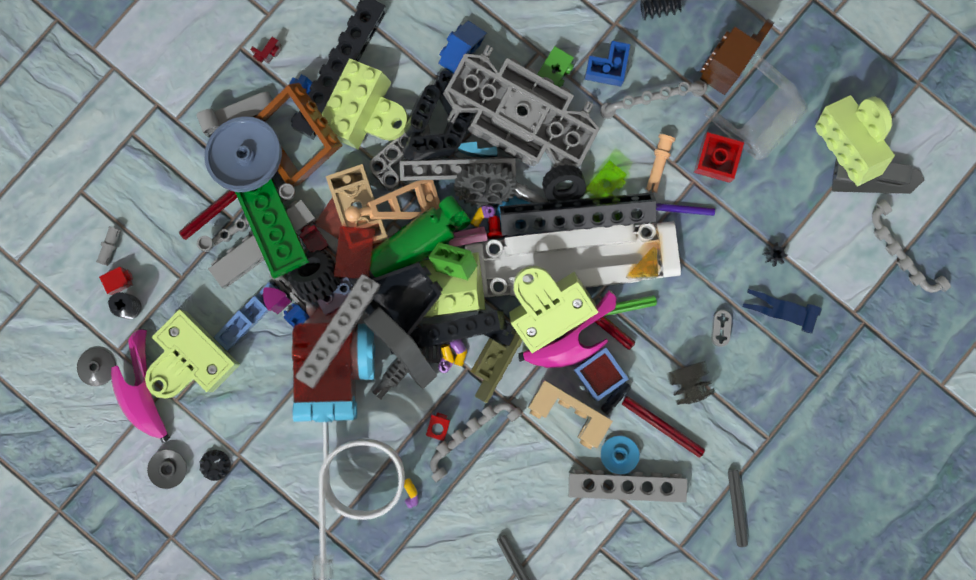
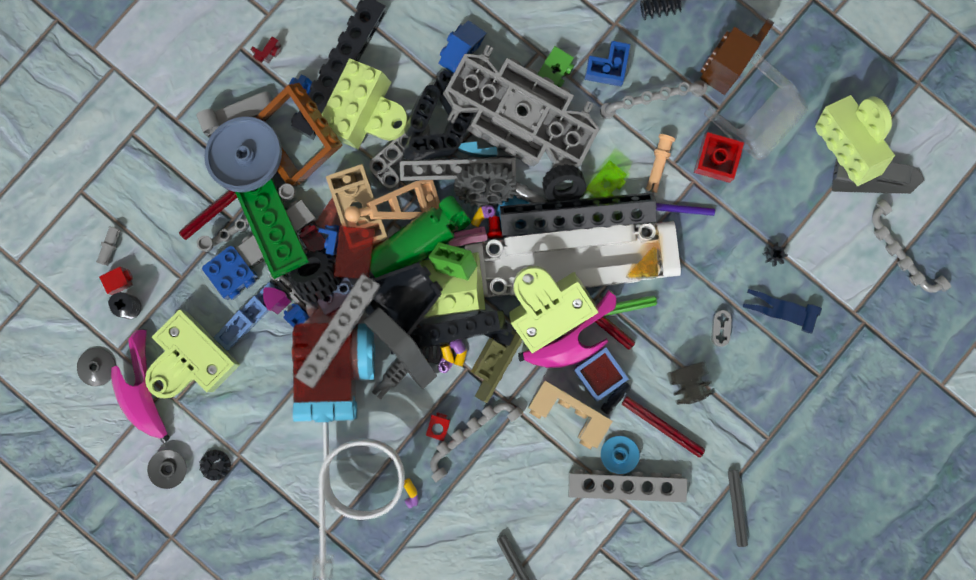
(229, 273): none -> blue bracket
(331, 242): none -> blue bracket

